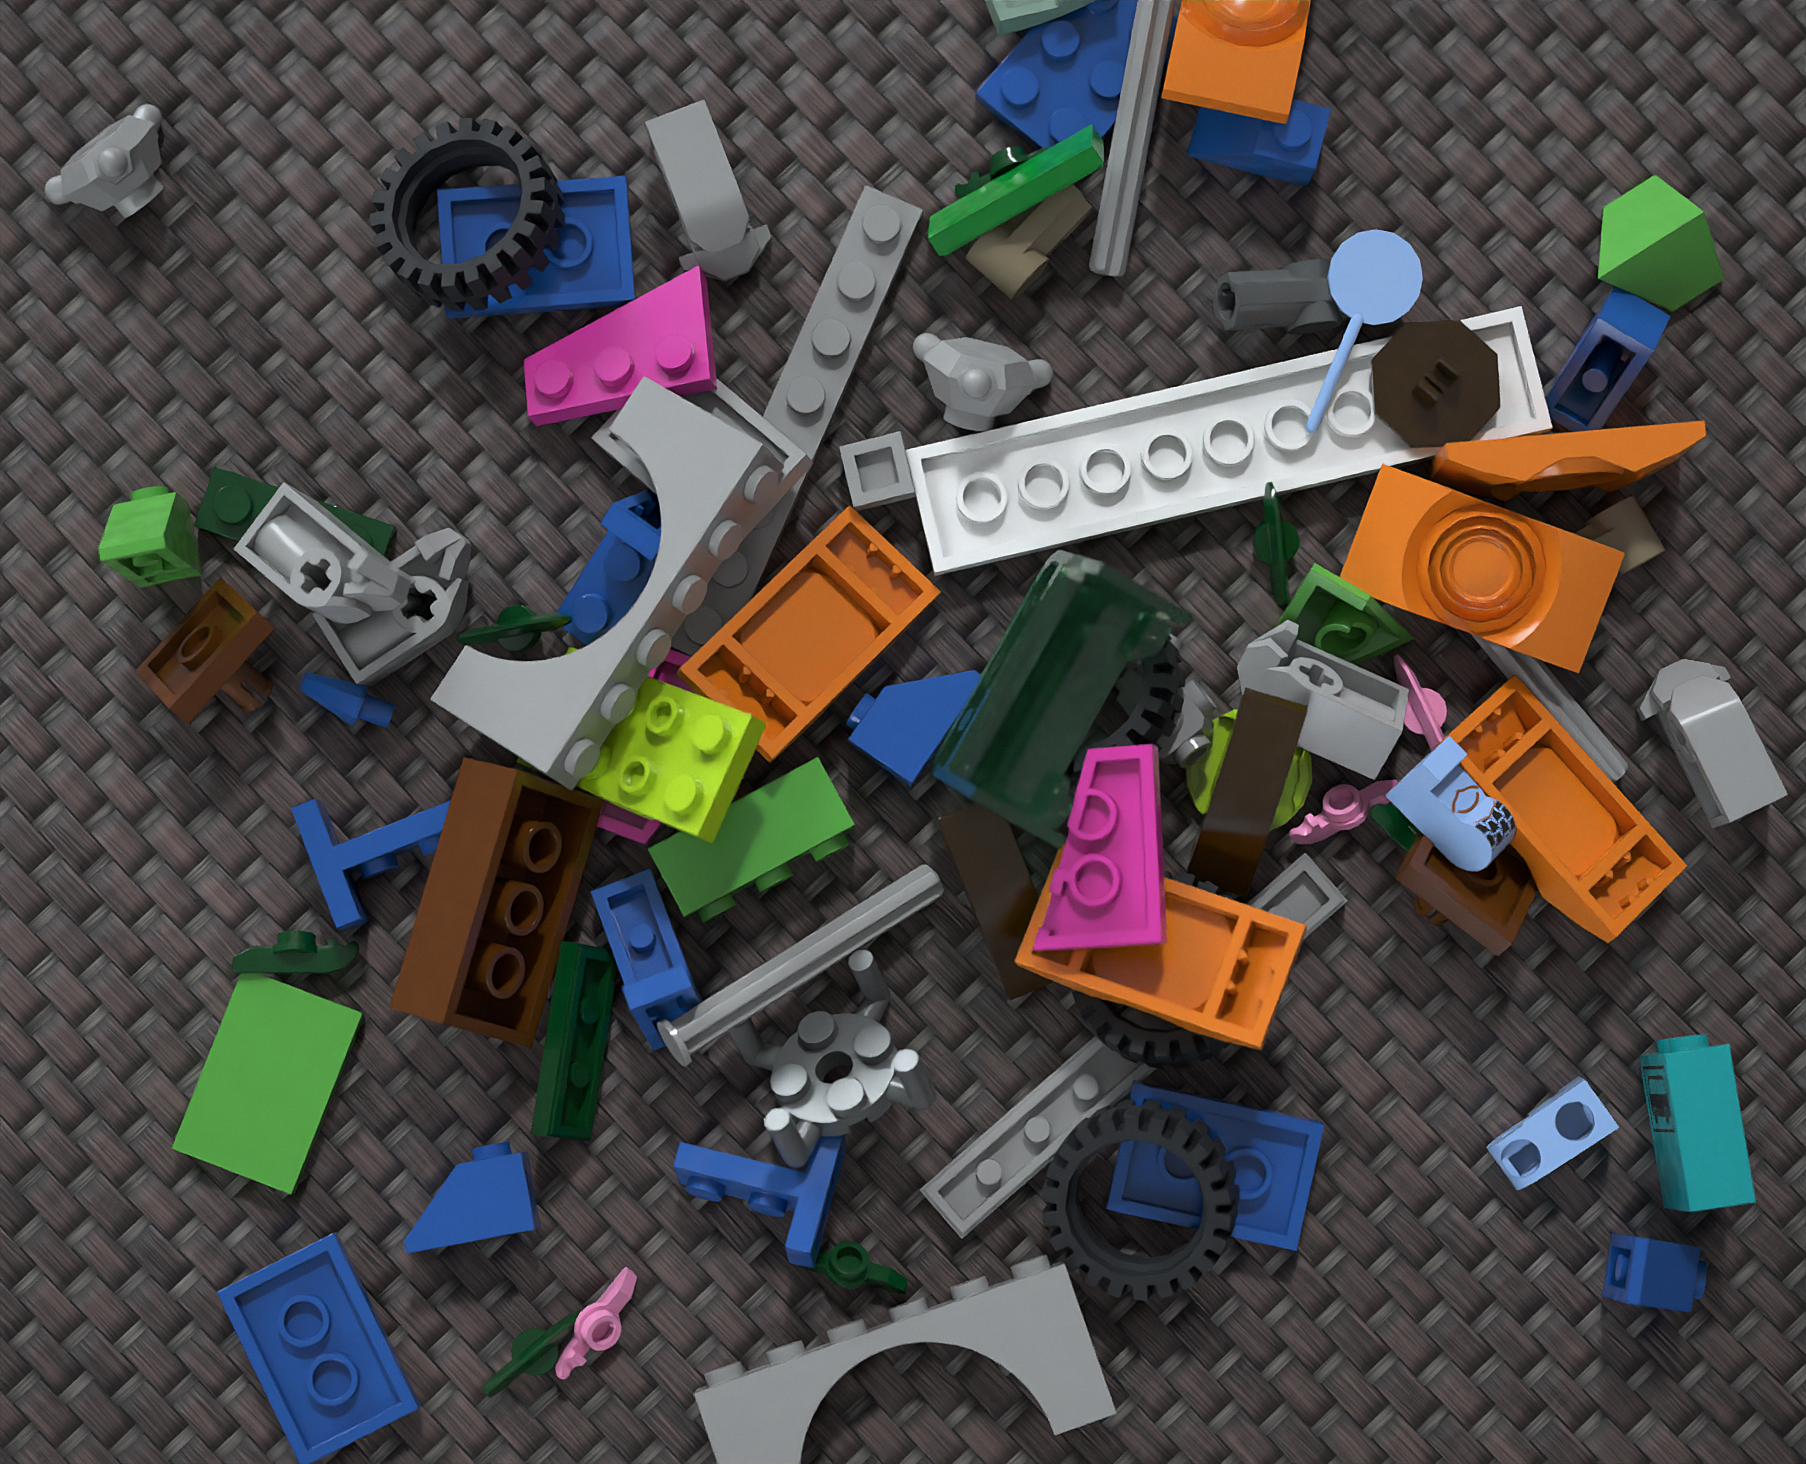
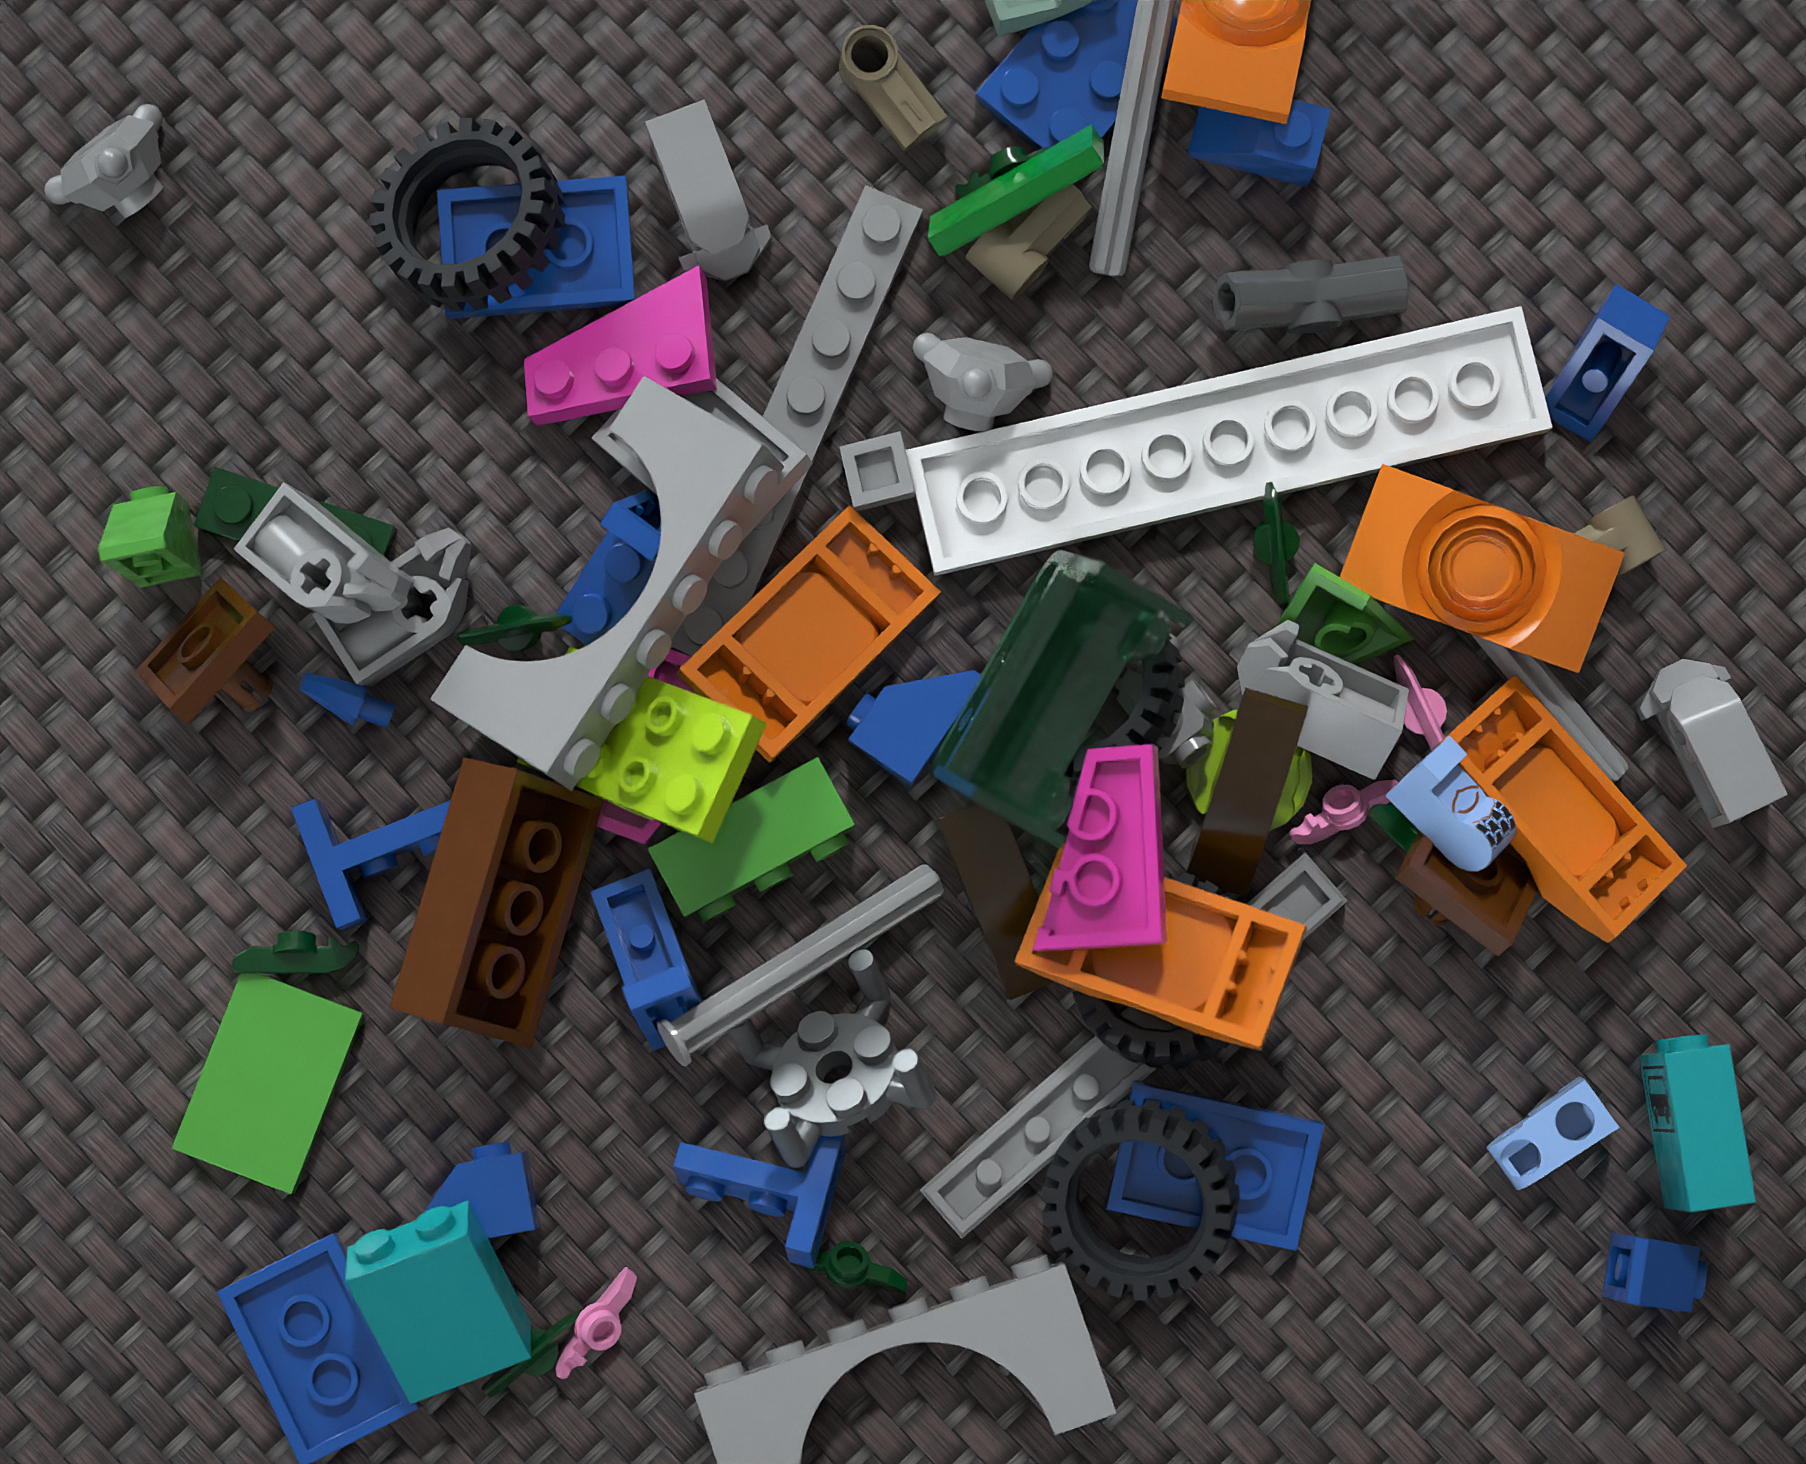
(438, 1301): none -> teal brick
(575, 1042): dark green tile -> none
(892, 92): none -> dark tan piece
(1374, 283): light blue piece -> none
(1435, 383): dark brown piece -> none
(1562, 460): orange slope -> none
(1658, 246): bright green slope -> none

